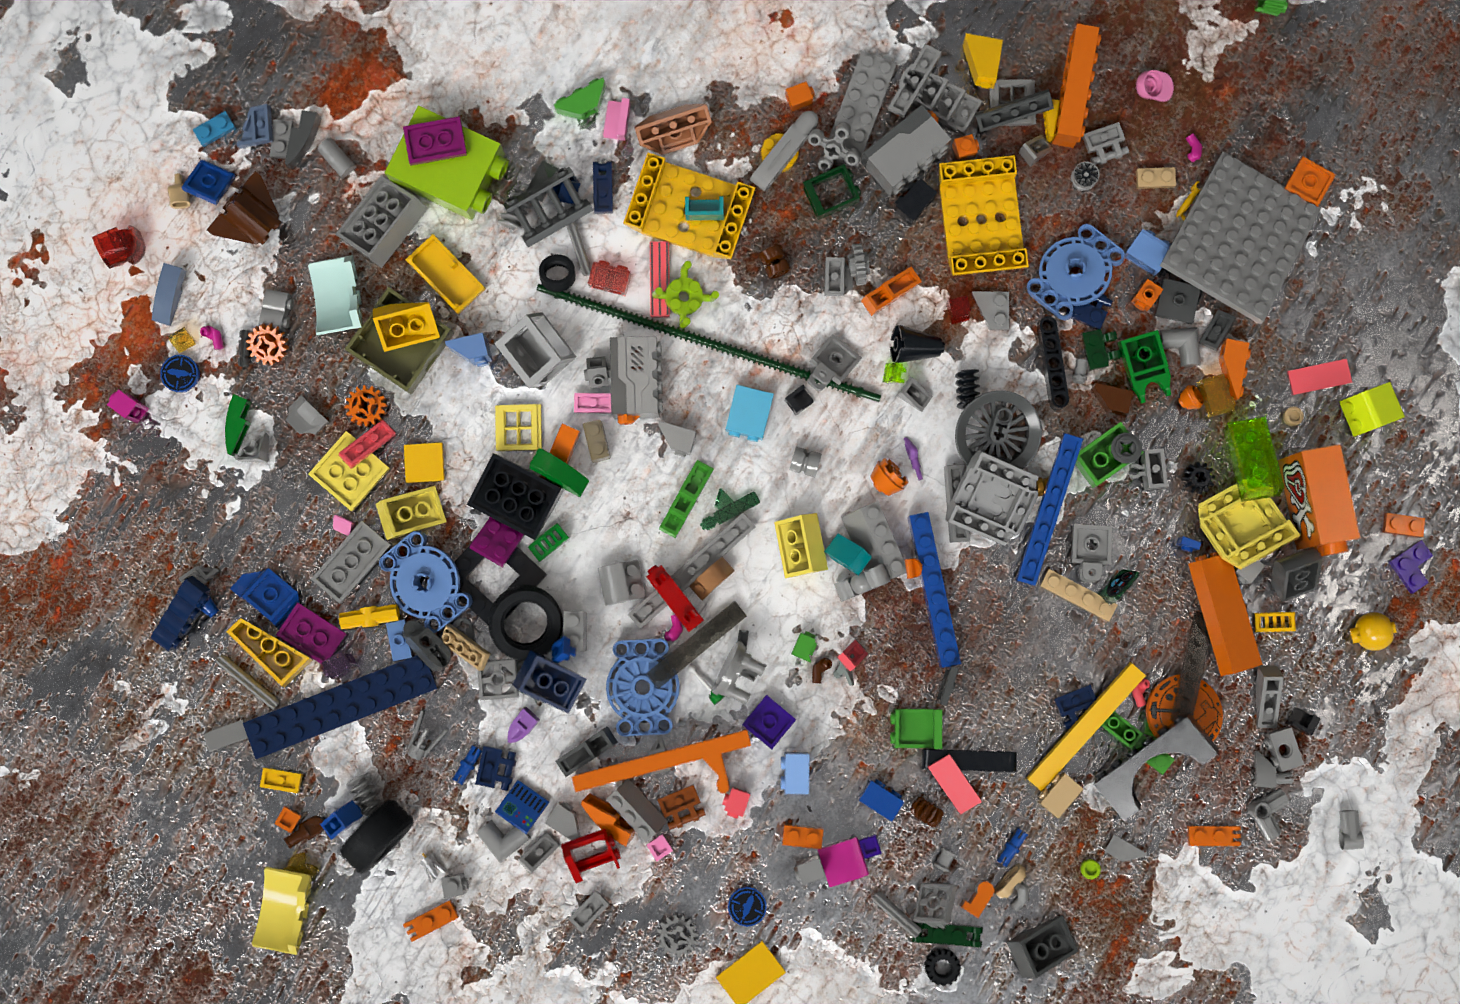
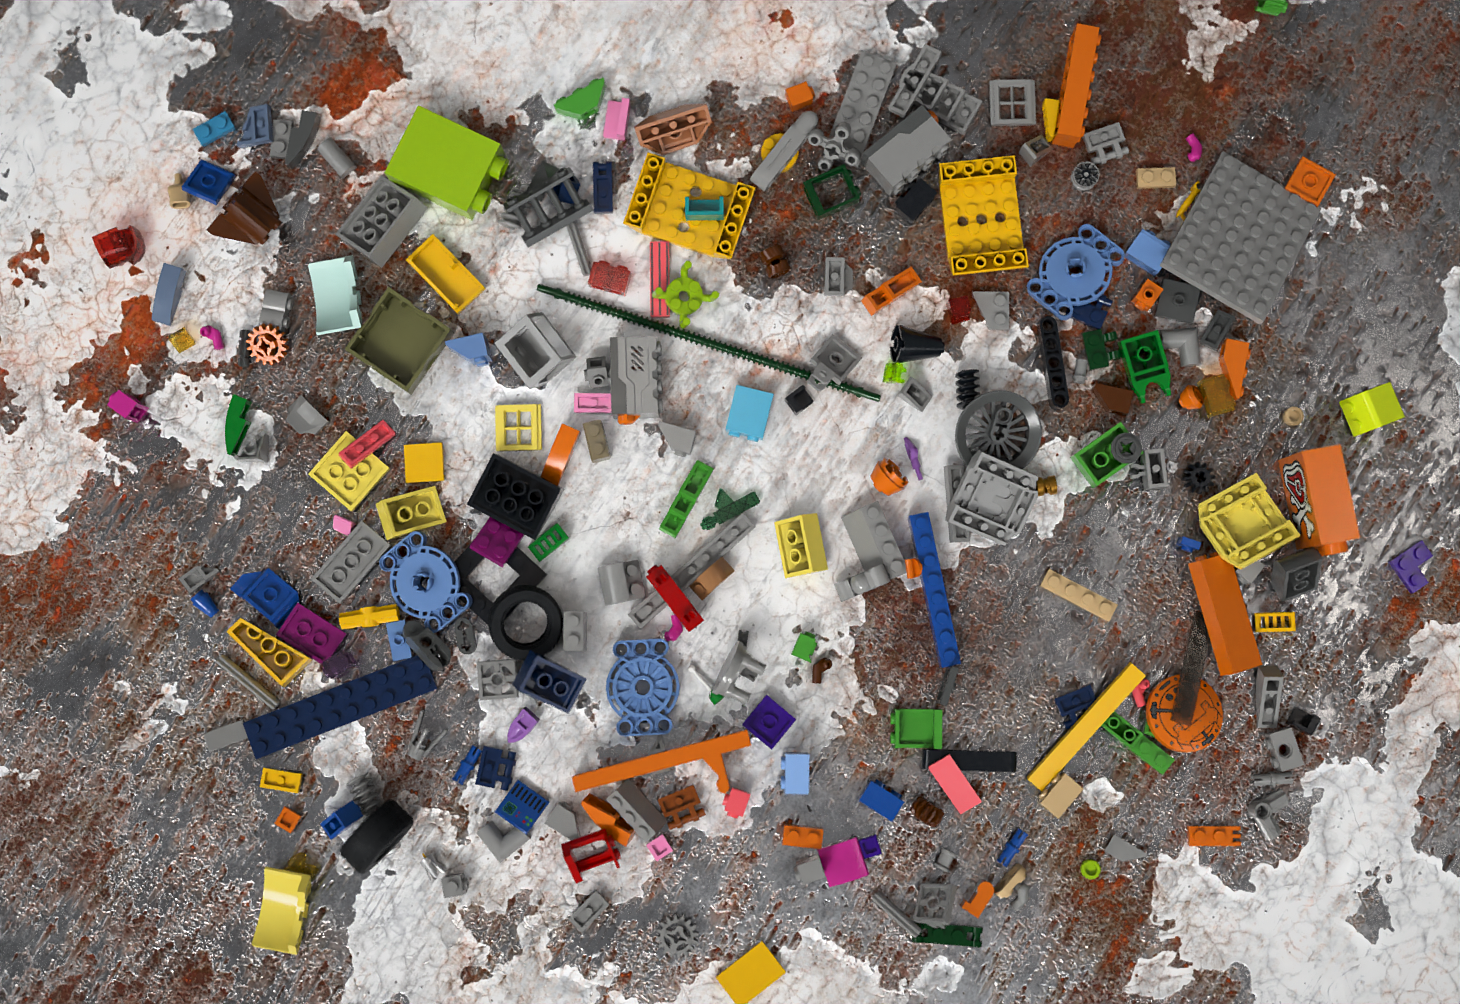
(180, 373): tile -> none
(180, 614): dark blue brick -> none
(307, 830): reddish brown arm -> none
(359, 409): orange gear -> none
(405, 324): yellow slope -> none
(432, 920): orange hinge -> none
(435, 141): magenta plate -> none
(465, 647): tan tile -> none
(538, 852): light grey slope -> none
(557, 285): black tyre -> none
(558, 472): green slope -> none
(562, 650): blue tile -> none
(586, 751): dark grey slope -> none
(695, 645): clear smoke plate -> none
(747, 906): tile -> none
(805, 461): light grey wheel -> none
(848, 554): teal panel -> none
(849, 660): coral piece -> none
(858, 264): light grey gear -> none
(942, 954): black tyre -> none
(965, 148): orange brick -> none
(983, 58): yellow slope -> none
(1014, 110): dark grey brick -> none
(1042, 947): dark grey slope -> none
(1049, 509): blue plate -> none
(1091, 559): light grey plate -> none
(1119, 585): slope -> none
(1154, 85): bright pink cap -> none
(1181, 737): arch -> none
(1253, 459): clear neon green brick -> none
(1264, 772): light grey slope -> none
(1319, 376): coral piece -> none
(1350, 834): light grey piece -> none
(1373, 631): yellow brick -> none
(1403, 525): orange plate -> none

